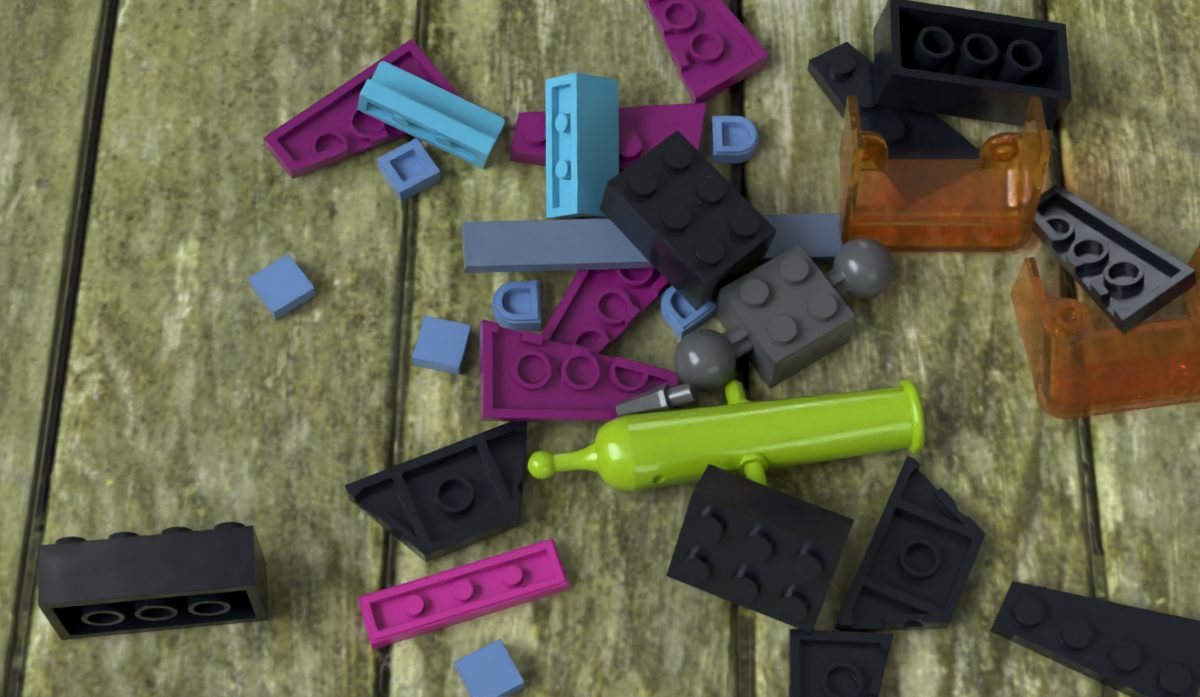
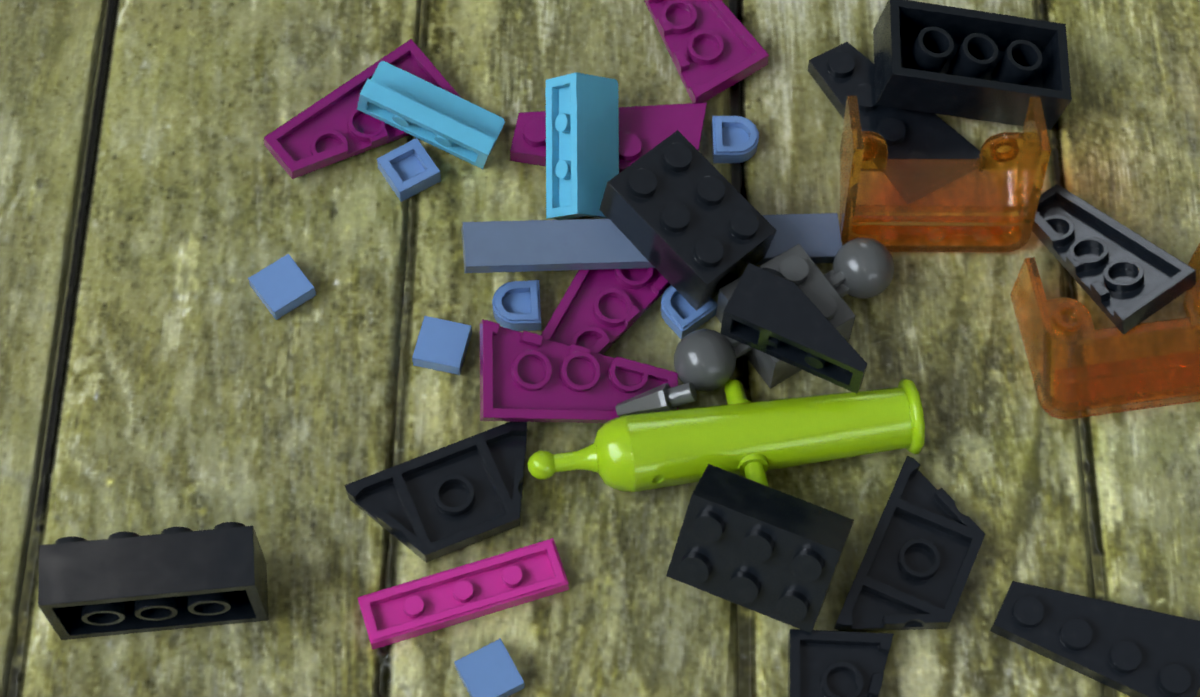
(785, 324): none -> black slope

